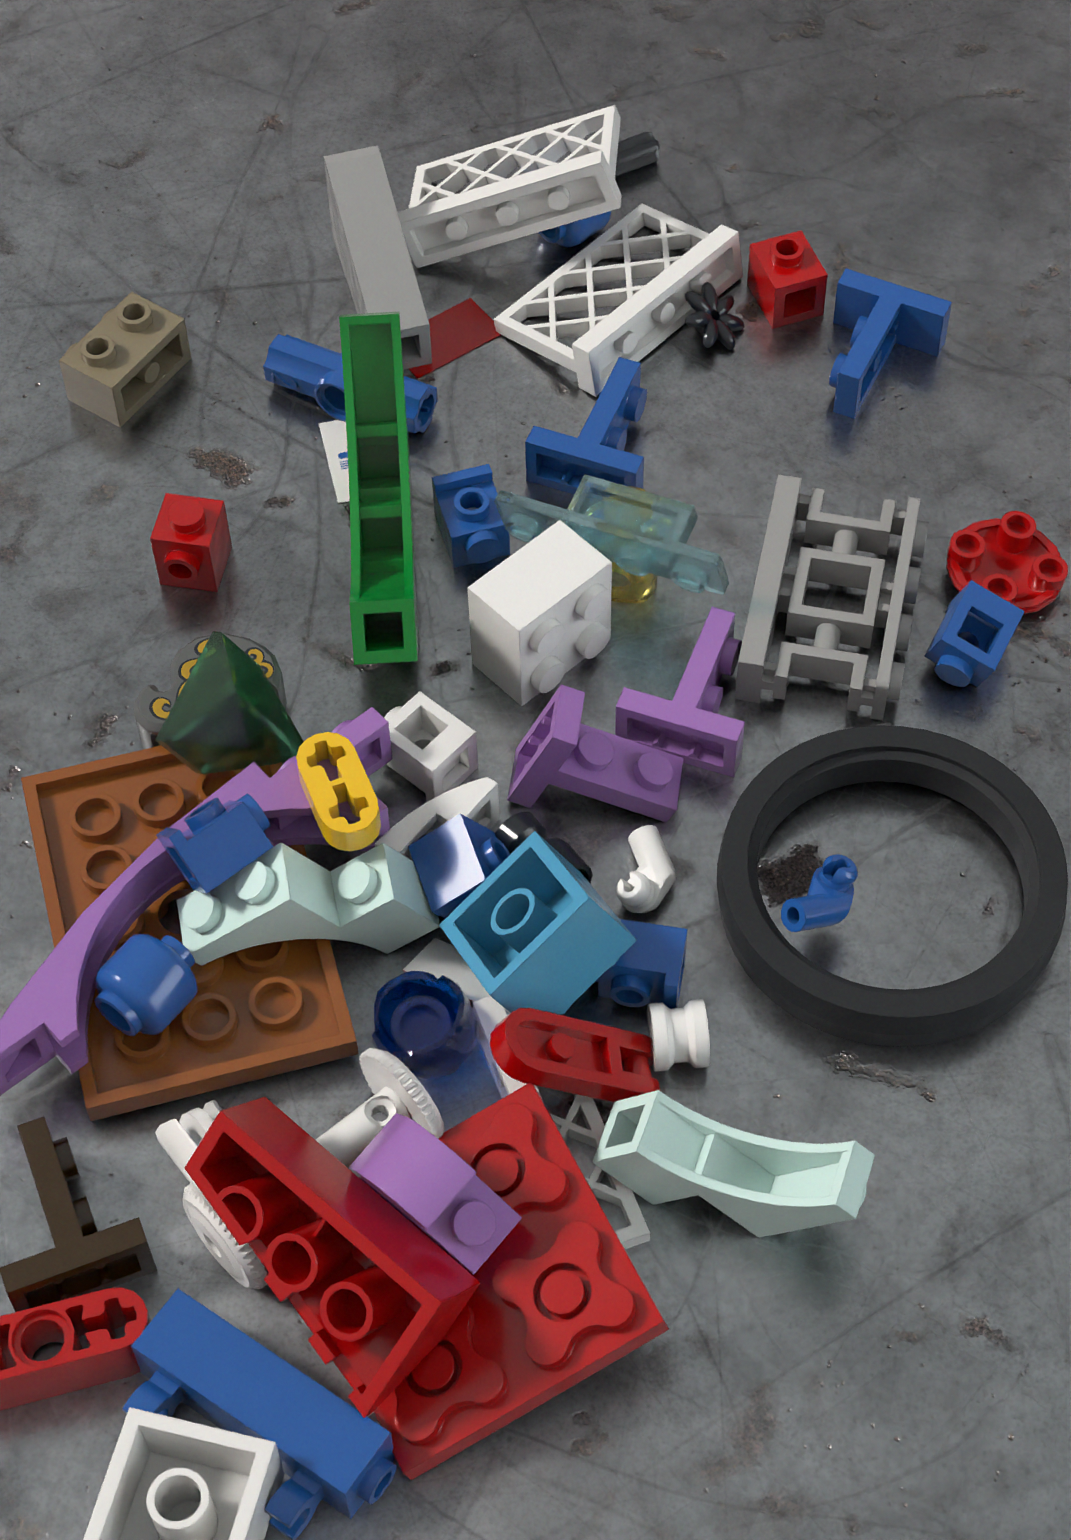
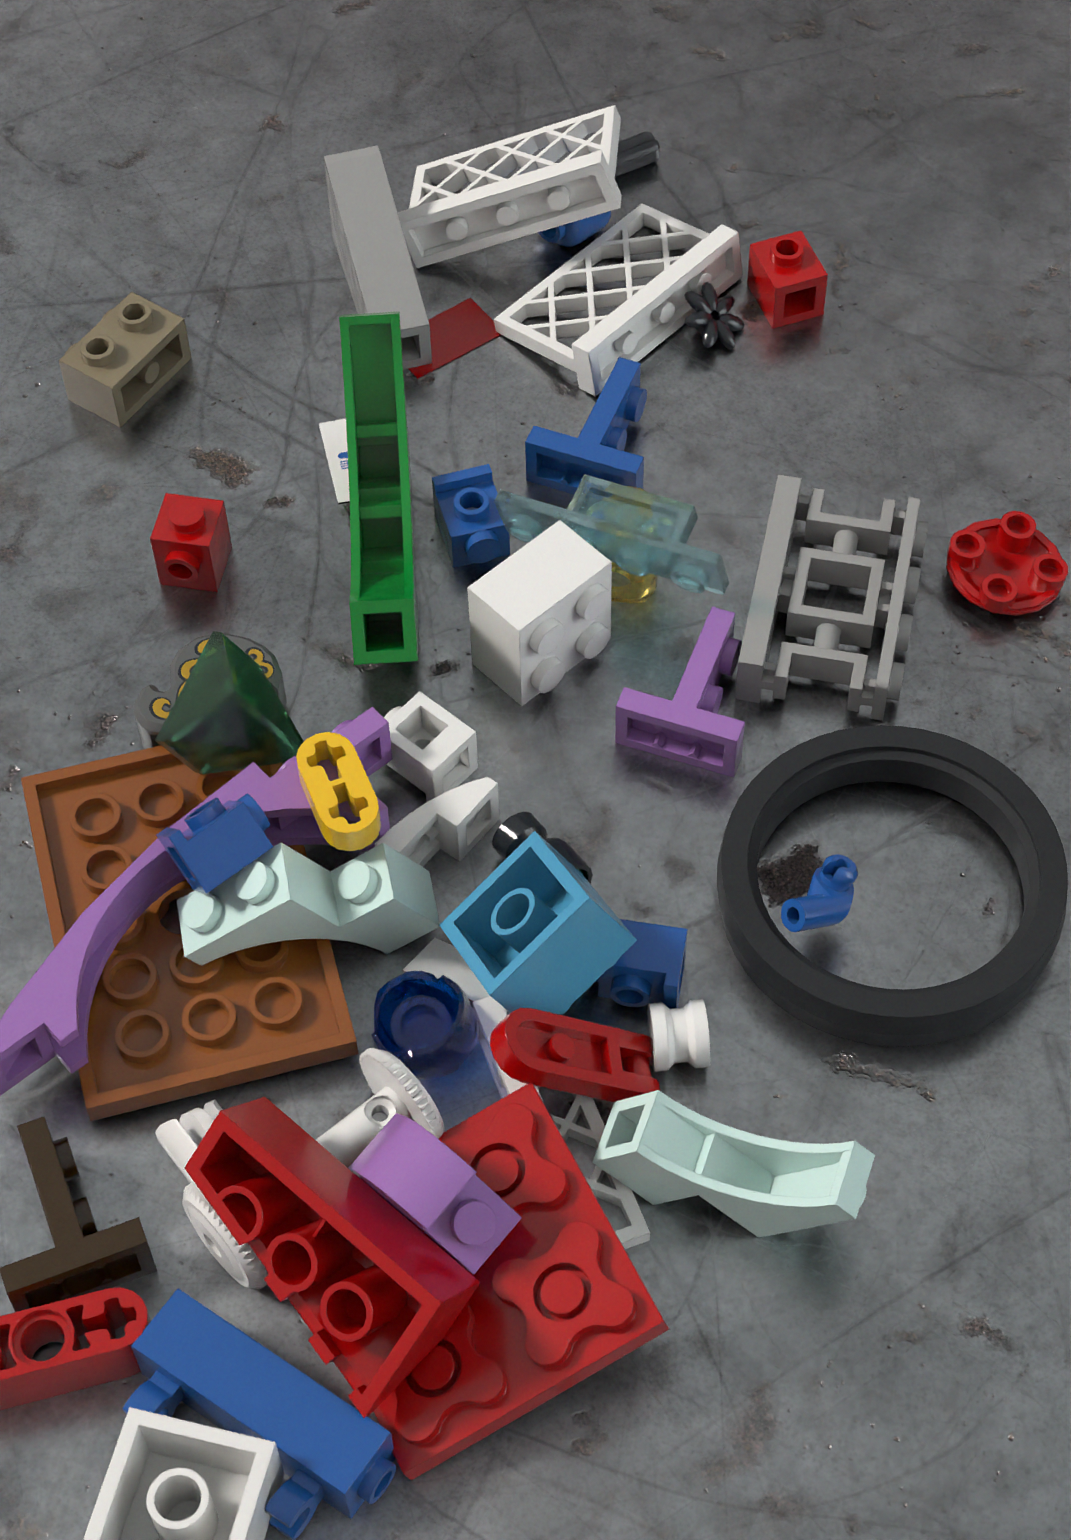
(146, 984): blue head -> none
(320, 375): blue piece -> none
(455, 861): blue brick -> none
(592, 763): medium lavender bracket -> none
(653, 876): white arm -> none
(880, 317): blue bracket -> none
(973, 636): blue brick -> none

